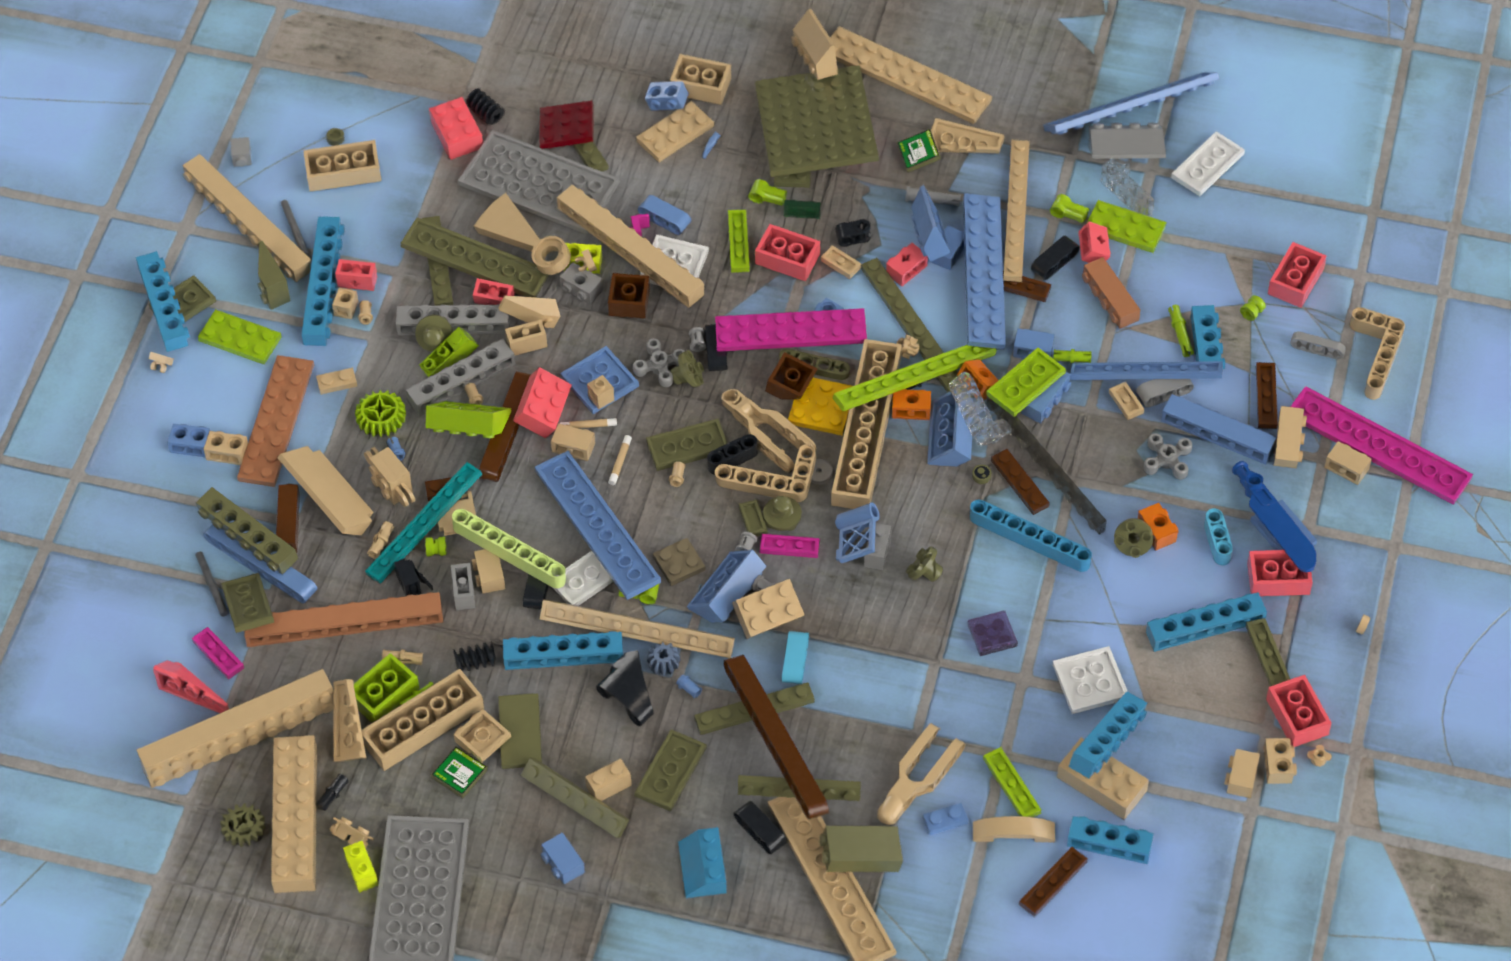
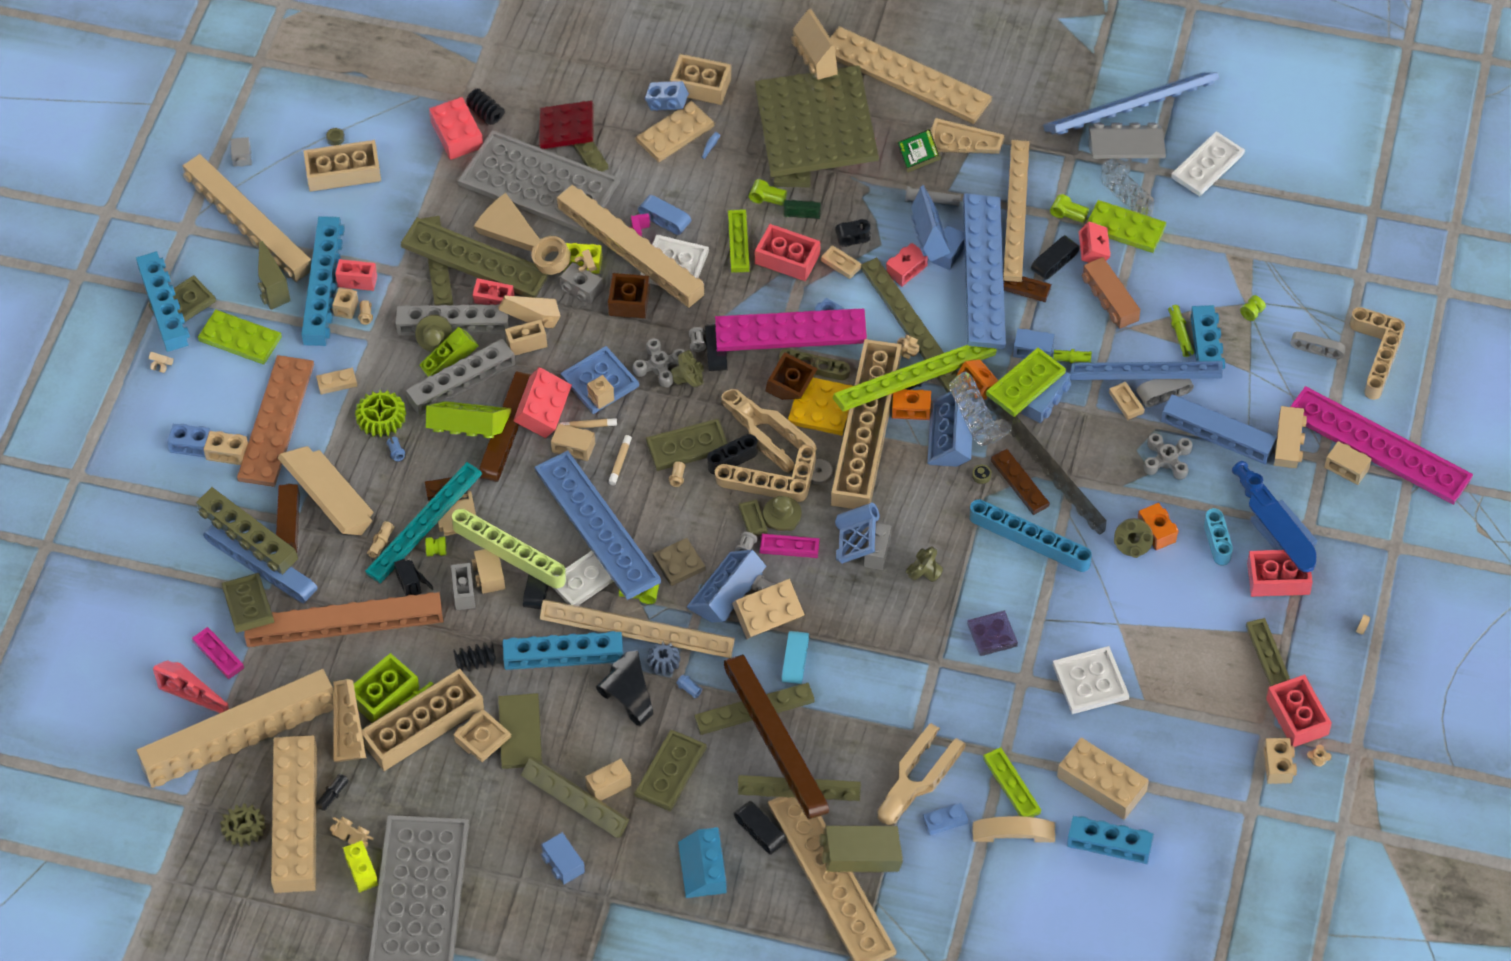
(211, 583): flat silver bar -> none
(294, 227): flat silver bar -> none
(390, 476): tan brick -> none
(405, 657): tan pin -> none
(459, 772): tile -> none
(473, 395): tan pin -> none
(1053, 881): reddish brown plate -> none
(1108, 735): dark azure brick -> none
(1200, 629): dark azure brick -> none
(1243, 773): tan brick -> none
(1266, 395): reddish brown plate -> none
(1297, 274): coral brick -> none

